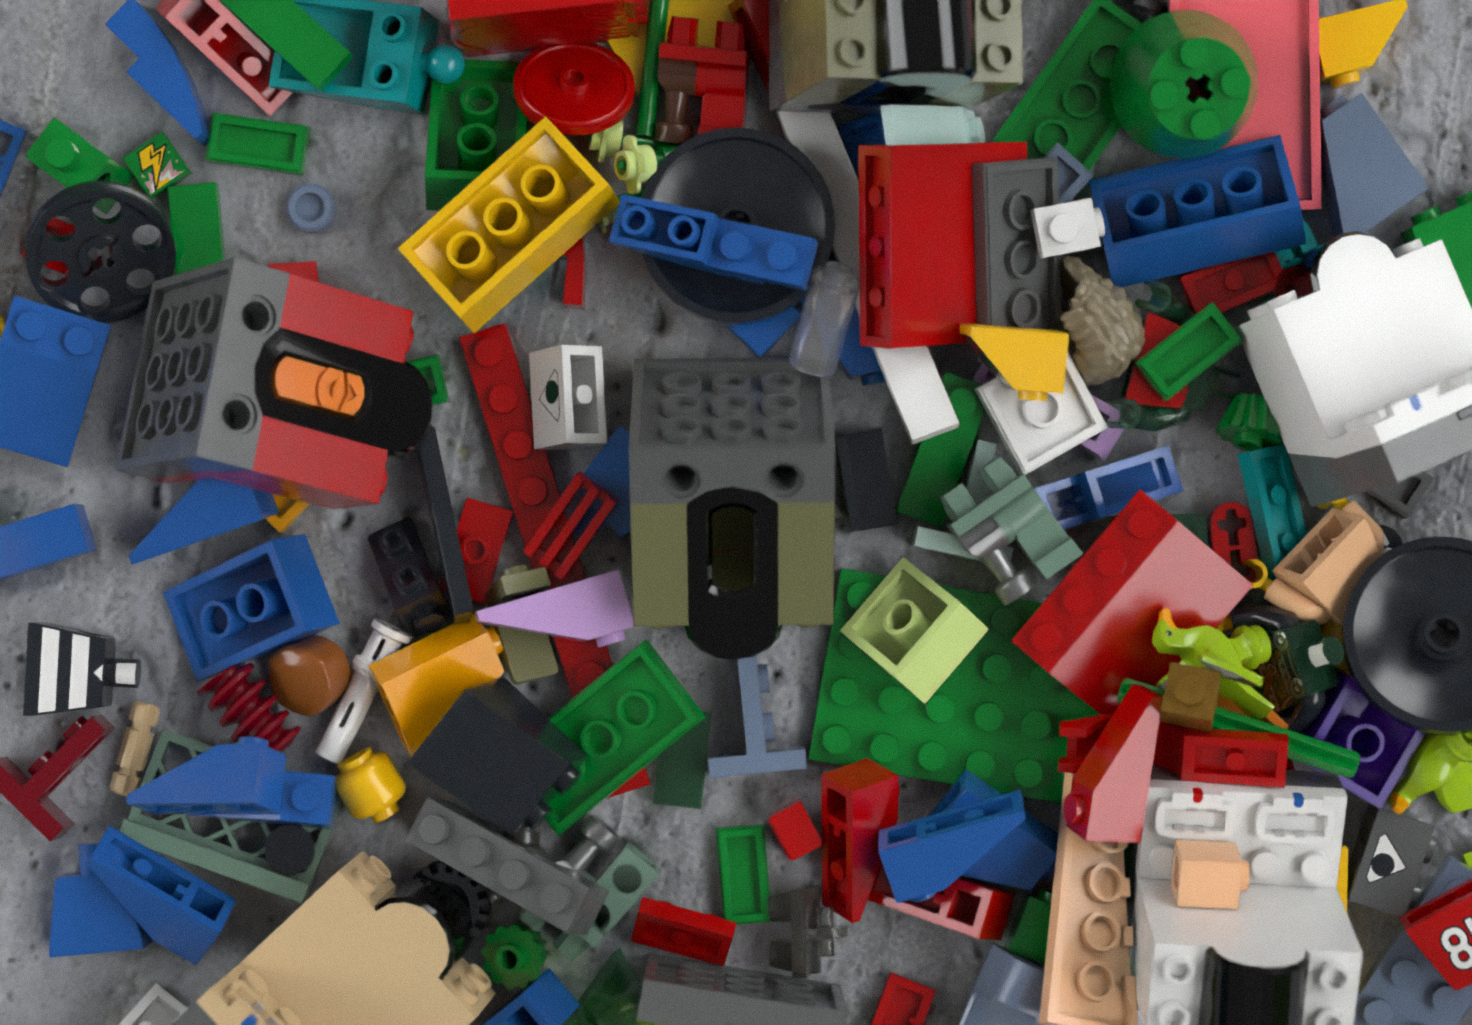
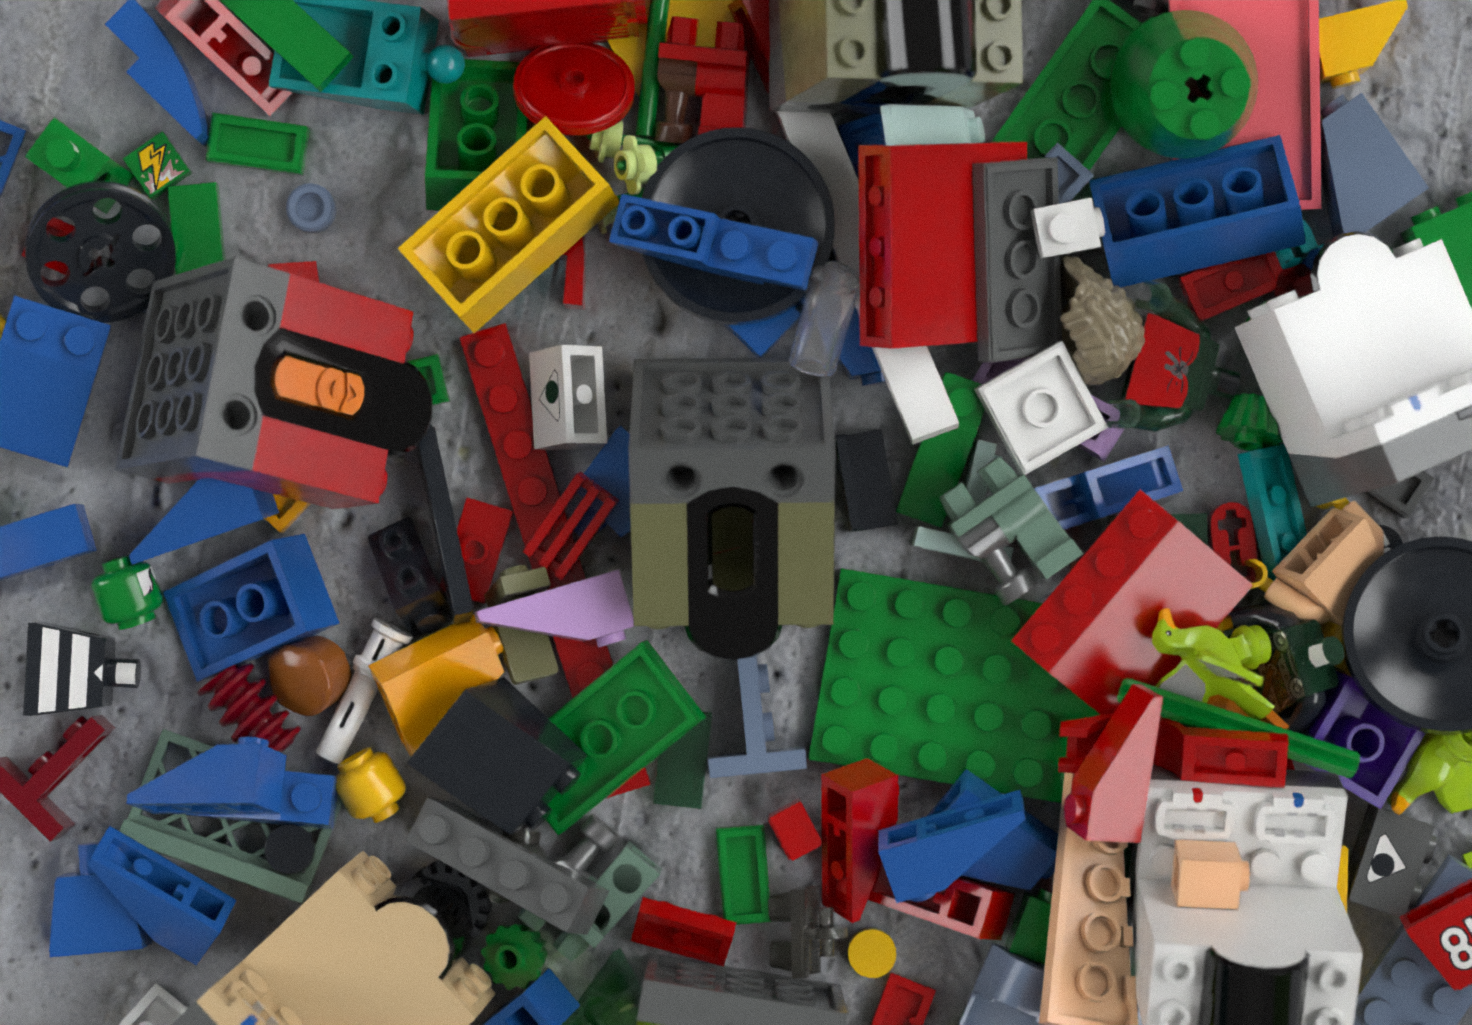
(126, 592): none -> green head
(135, 747): tan axle -> none
(871, 952): none -> yellow tile
(914, 629): yellowish green slope -> none
(1021, 357): yellow slope -> none
(1188, 352): green tile -> none
(1190, 696): pearl gold brick -> none

